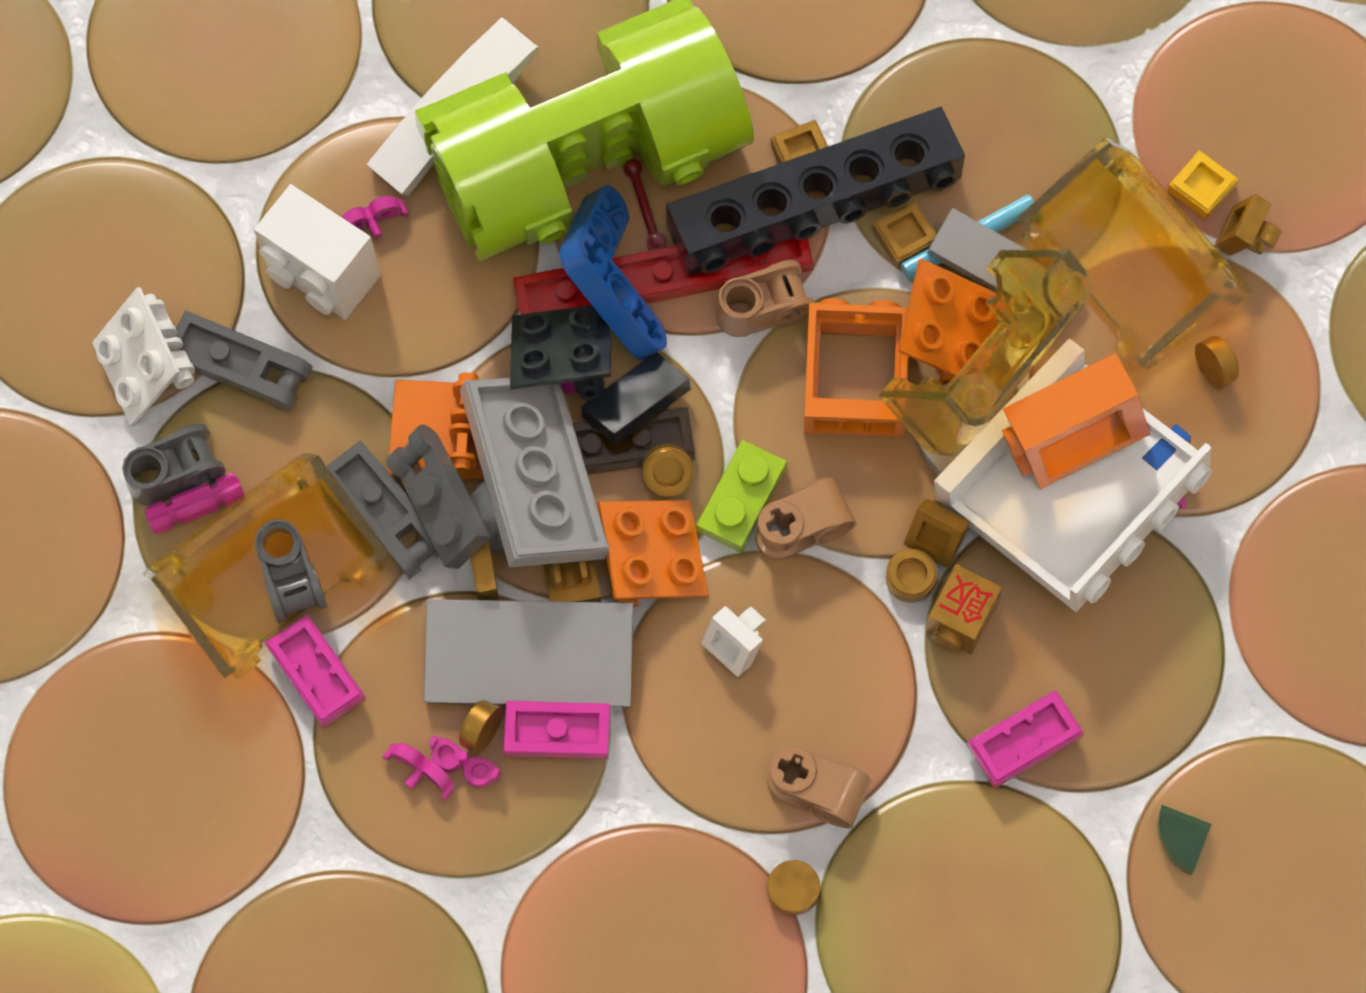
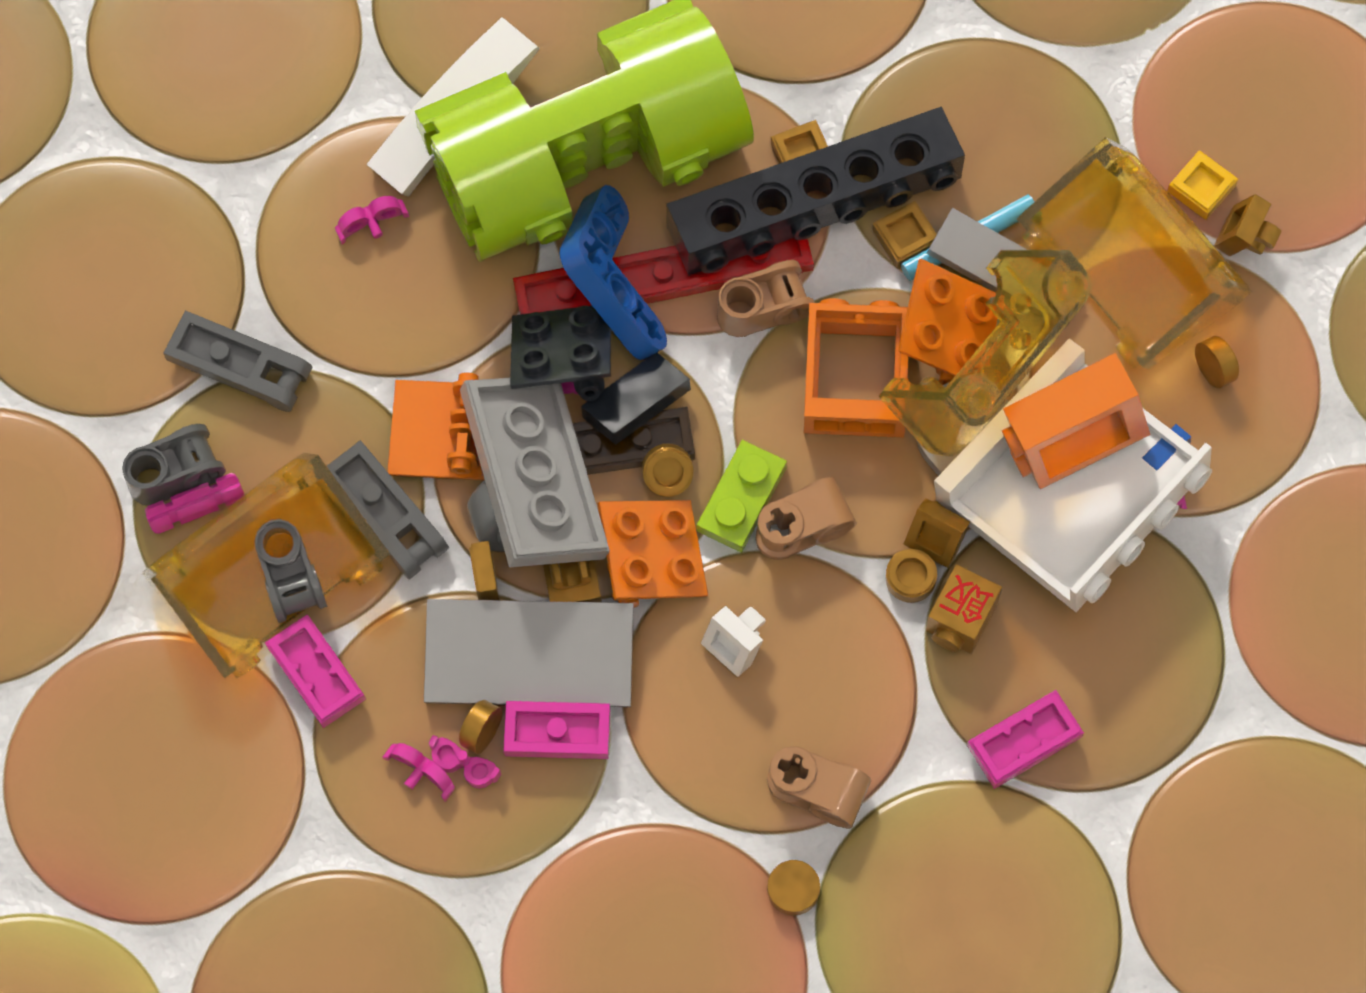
(142, 354): white hinge -> none
(317, 253): white brick -> none
(439, 497): dark grey plate -> none
(633, 169): dark red hinge -> none
(1182, 837): clear green tile -> none

